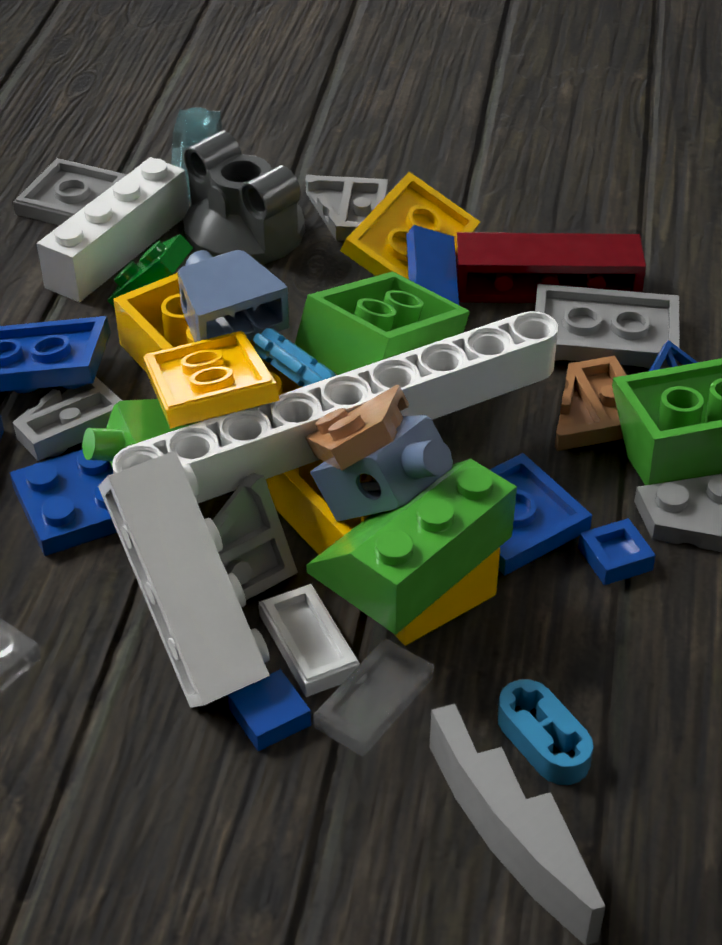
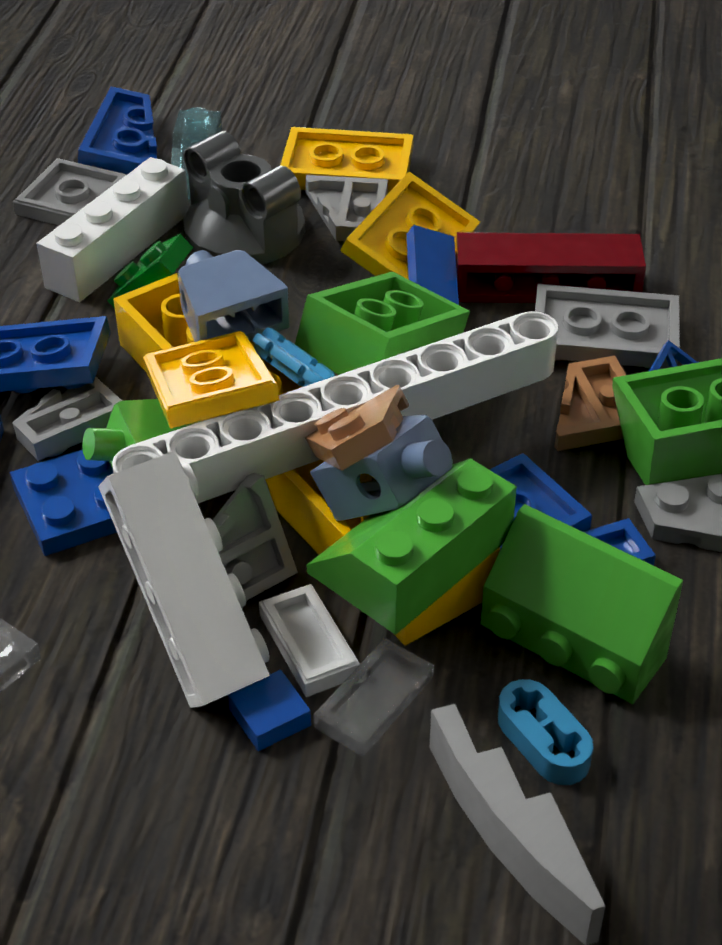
(120, 133): none -> blue wing
(348, 154): none -> yellow plate
(581, 603): none -> bright green slope

